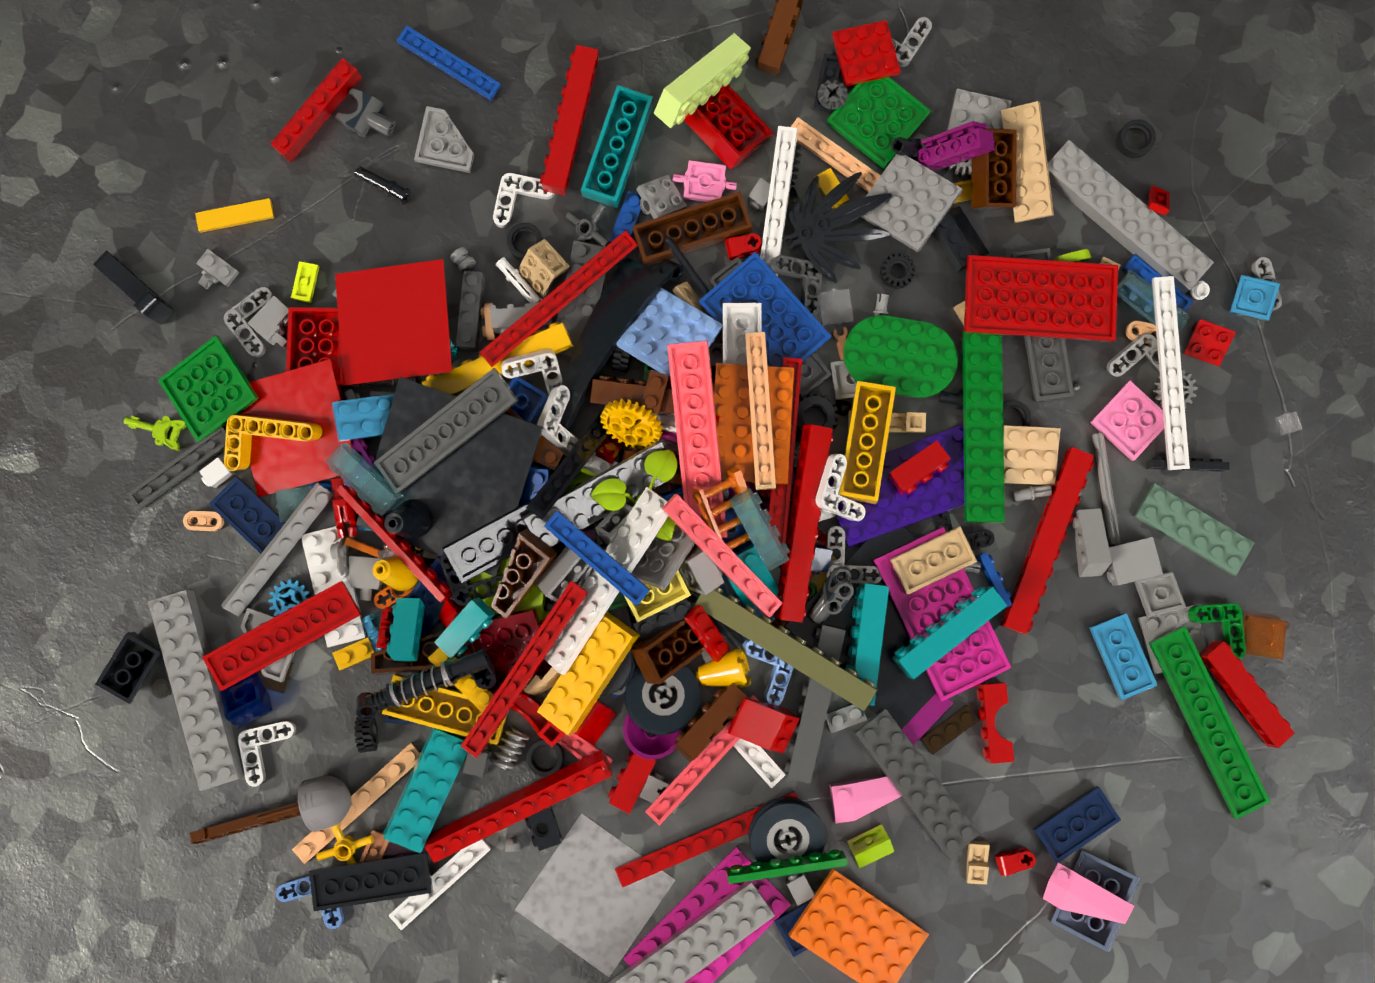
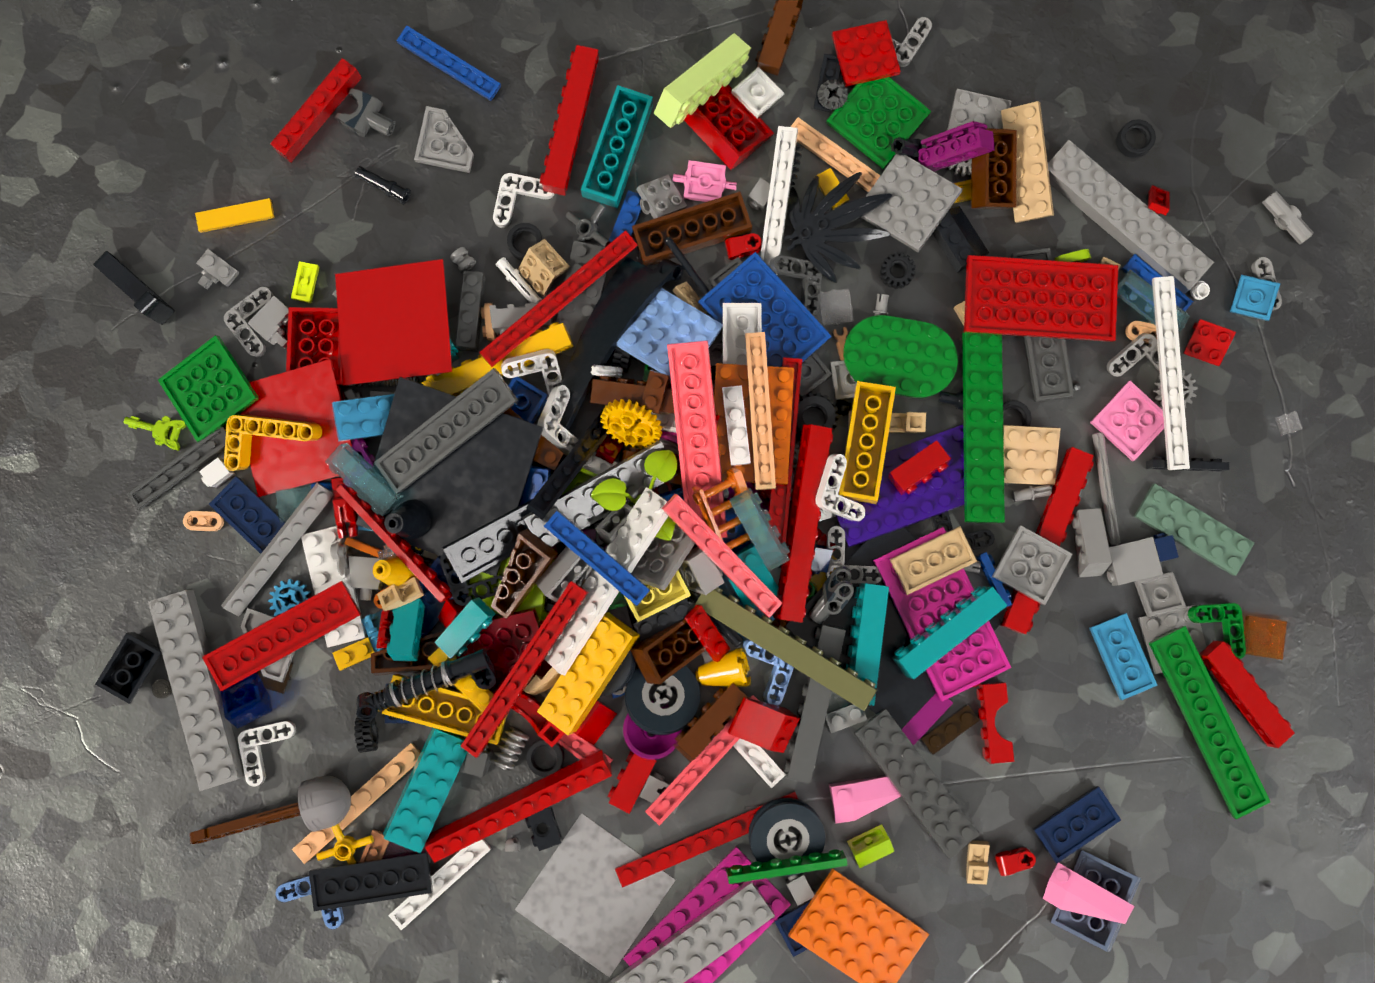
(398, 596): none -> tan slope
(608, 371): none -> white axle
(736, 425): none -> white plate
(757, 92): none -> white tile
(1032, 565): none -> light grey plate
(1165, 547): none -> dark blue brick
(1287, 217): none -> light grey piece

